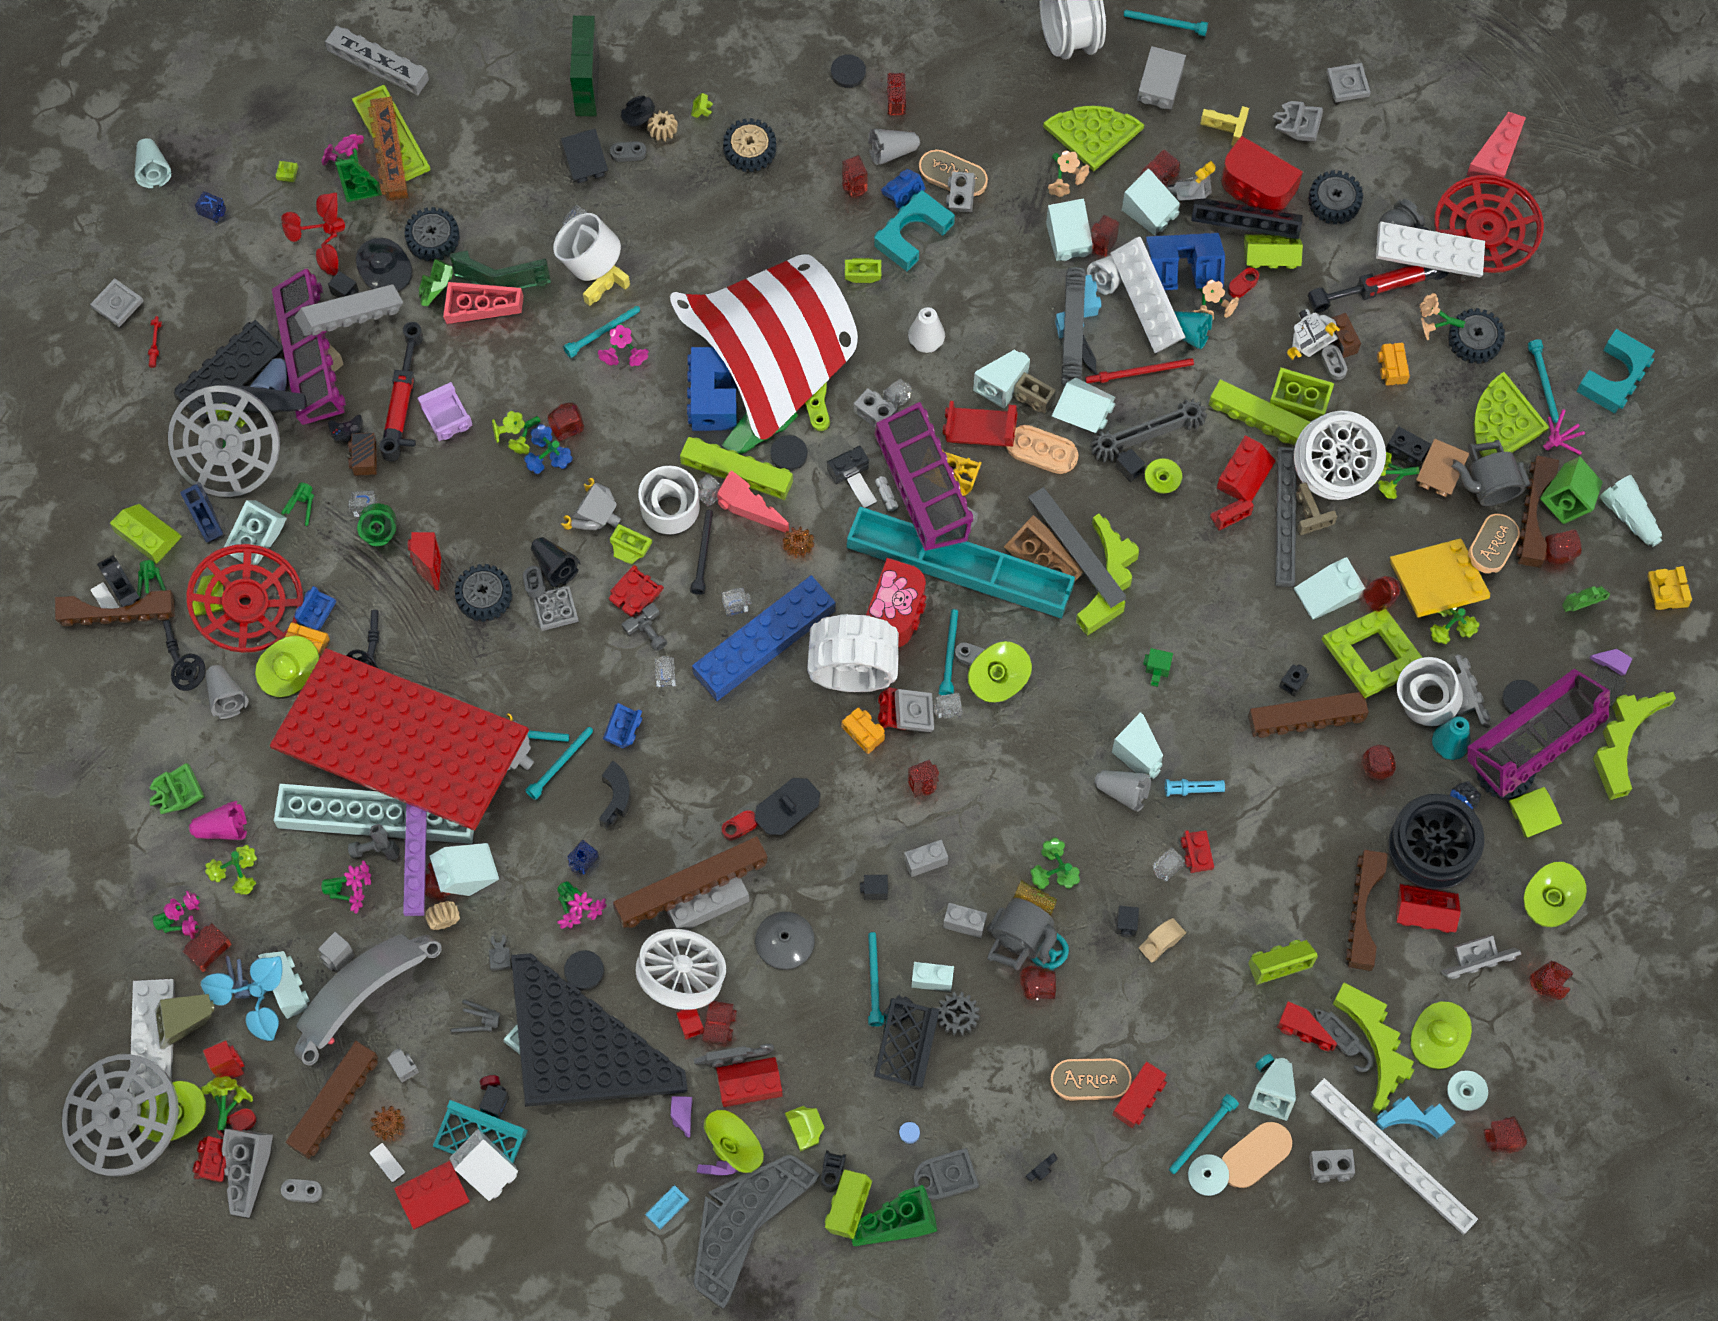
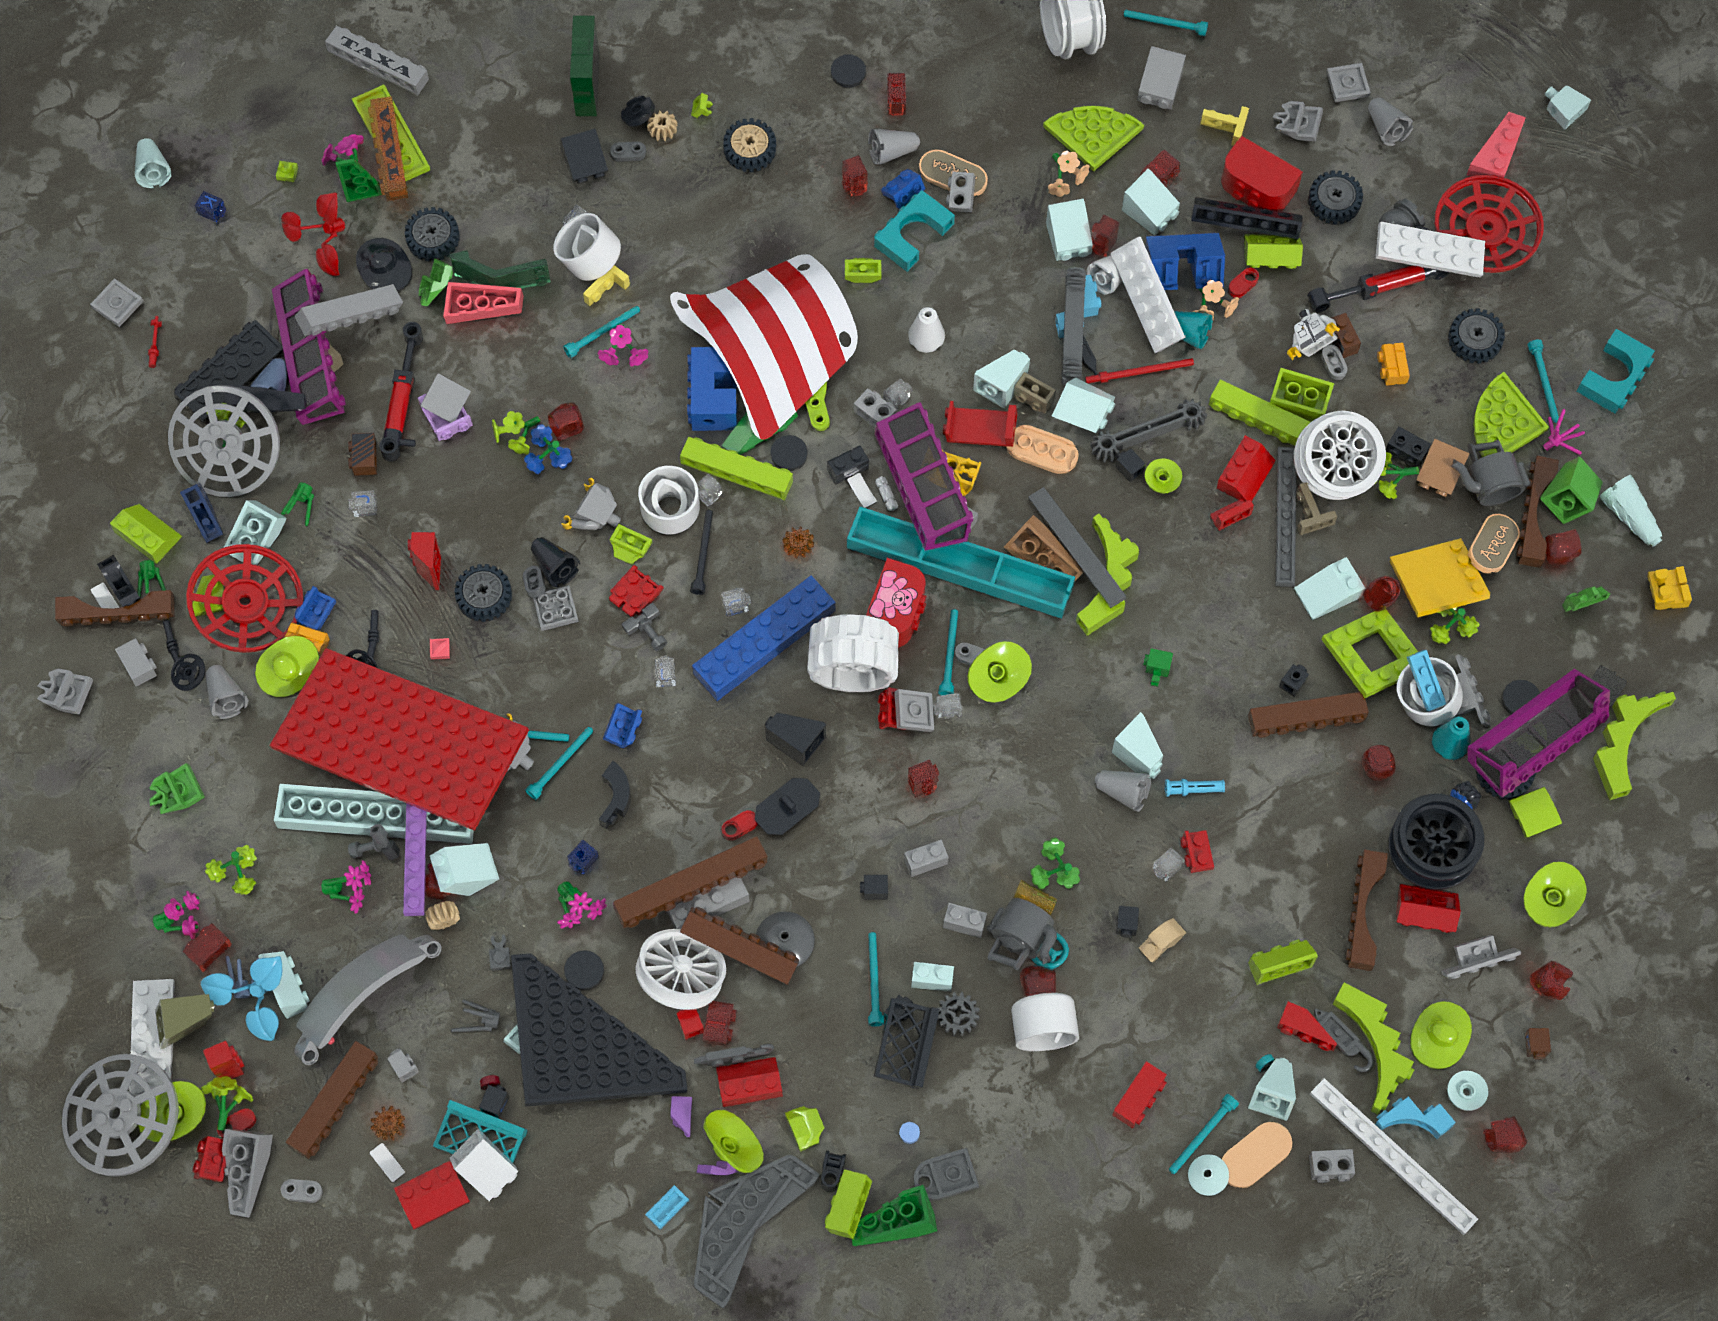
(65, 691): none -> light grey plate
(135, 661): none -> light grey brick
(221, 823): dark pink cone -> none
(335, 952): light grey brick -> none
(342, 285): black brick -> none
(344, 430): black piece -> none
(378, 514): green brick -> none
(440, 648): none -> coral tile
(445, 398): none -> light grey tile
(739, 945): none -> reddish brown brick
(741, 501): coral wedge -> none
(795, 735): none -> black slope
(863, 730): light orange brick -> none
(1042, 1169): black piece -> none
(1045, 1022): none -> white piece
(1090, 1079): dark tan tile -> none
(1194, 187): light grey torso -> none
(1389, 121): none -> light grey cone
(1426, 680): none -> medium azure plate
(1430, 306): light nougat plant -> none
(1537, 1043): none -> reddish brown brick
(1566, 105): none -> light aqua torso
(1614, 660): medium lavender slope -> none

